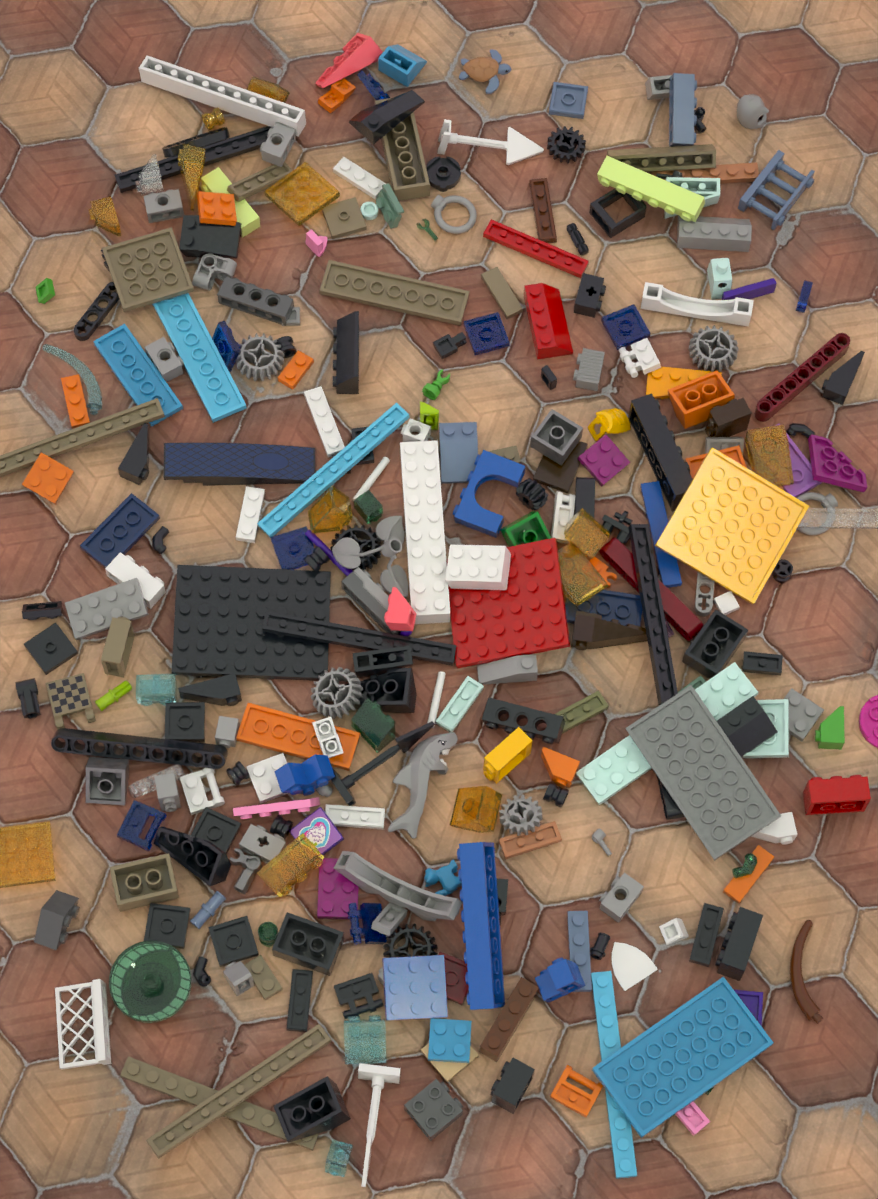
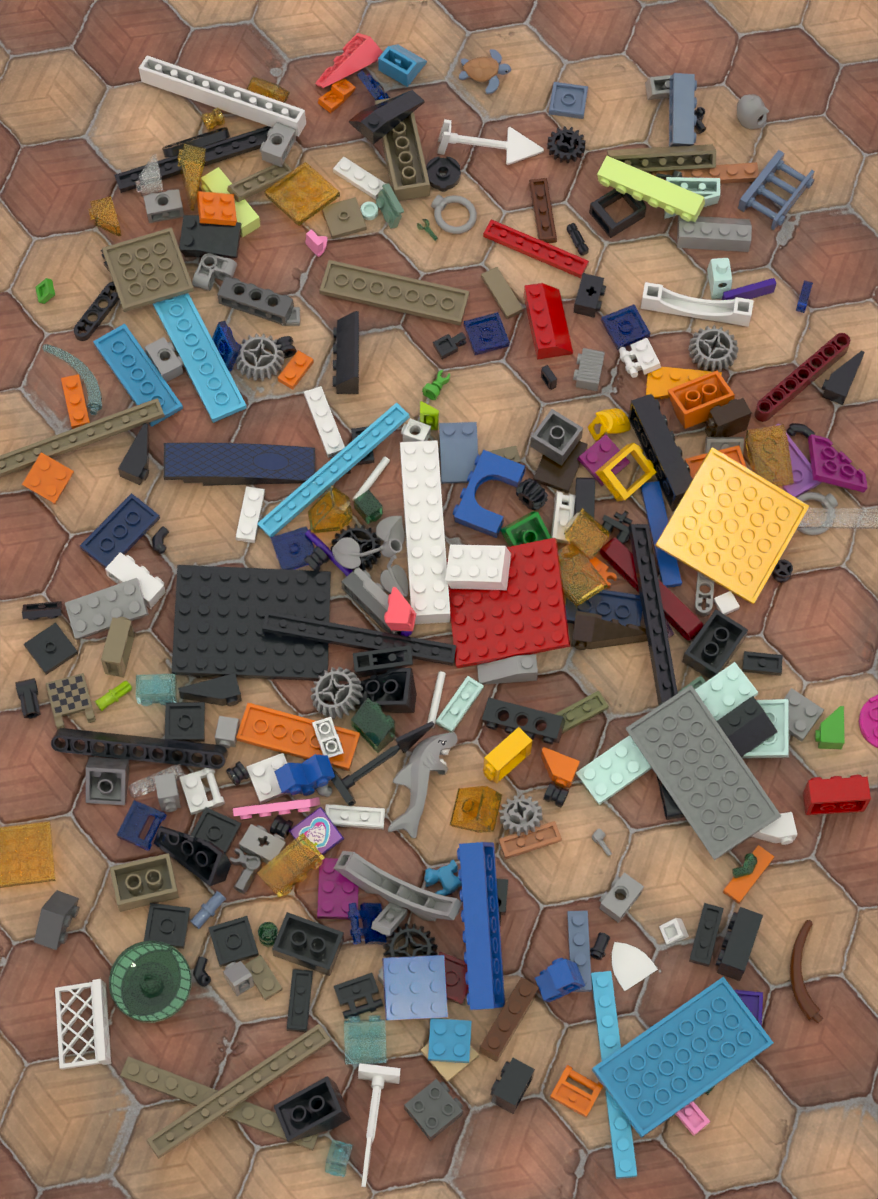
(611, 480): none -> yellow window

